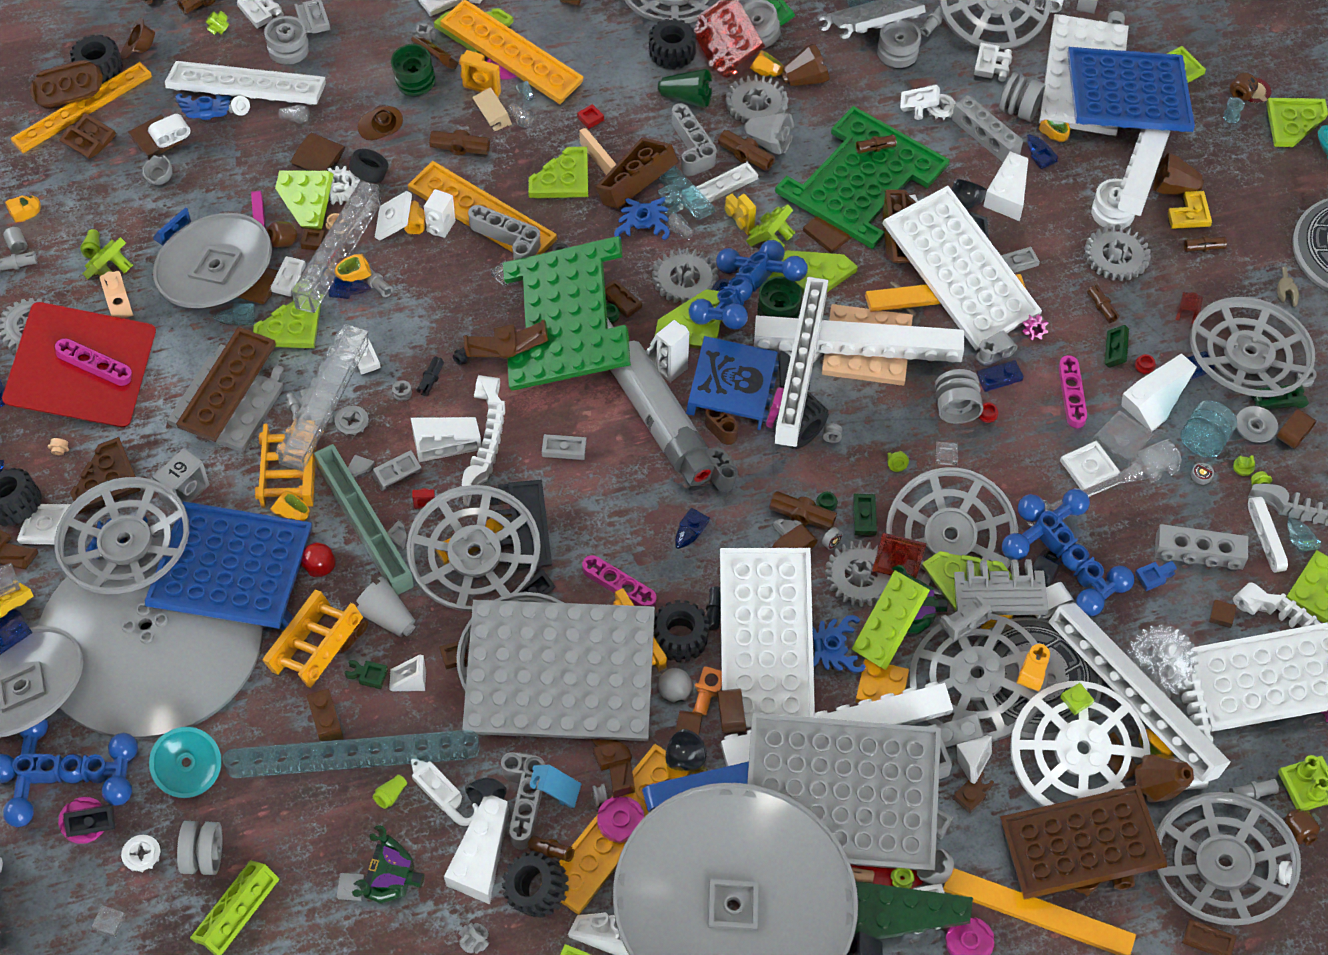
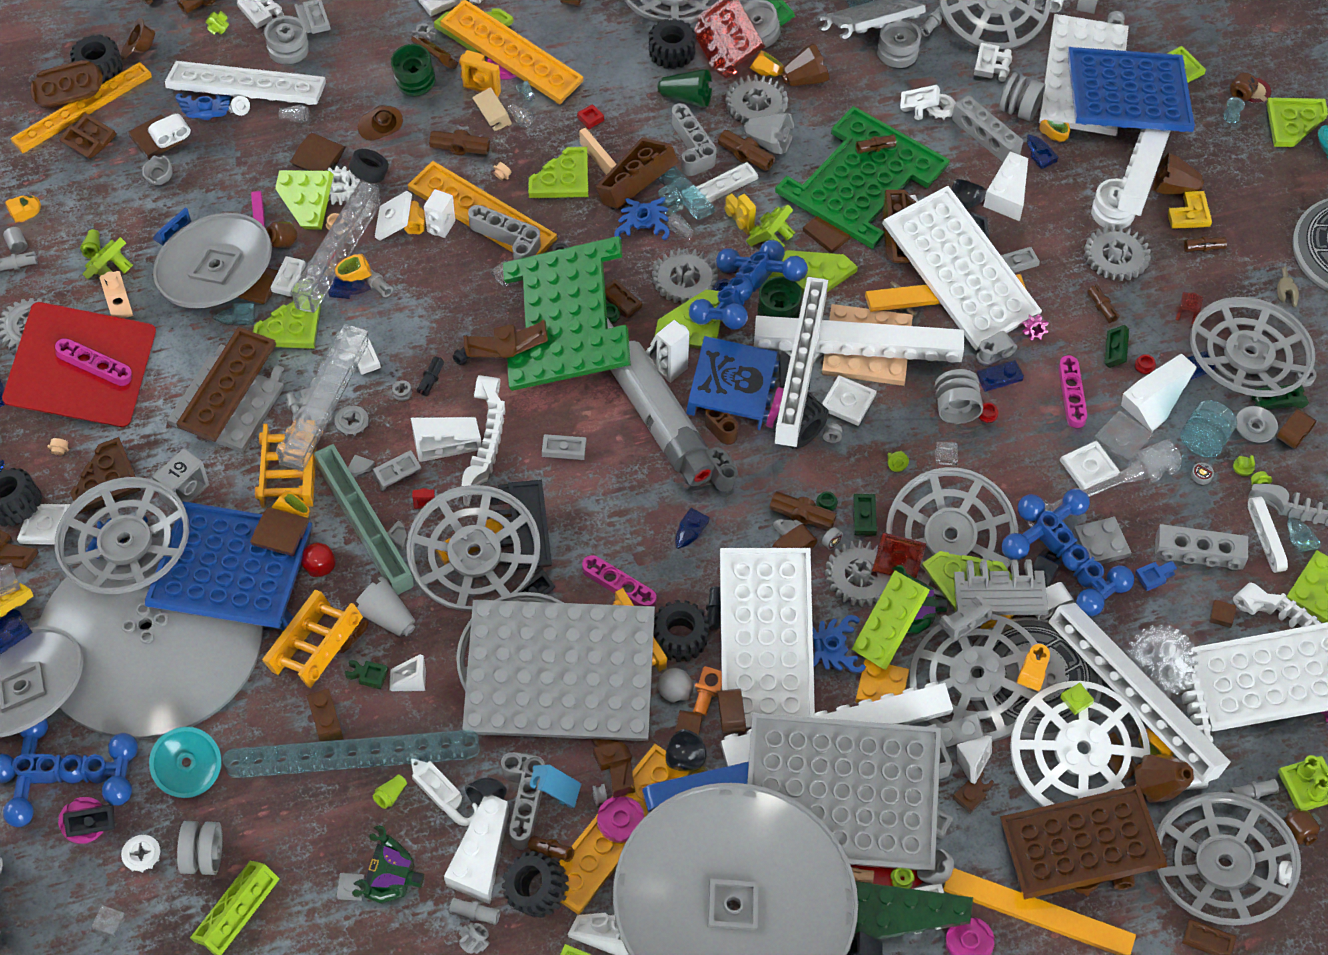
(279, 531): none -> reddish brown slope
(312, 239): reddish brown tile -> none
(449, 655): reddish brown tile -> none
(474, 911): none -> light grey pin
(501, 171): none -> light nougat plate
(849, 400): none -> white plate
(1103, 540): none -> light grey plate

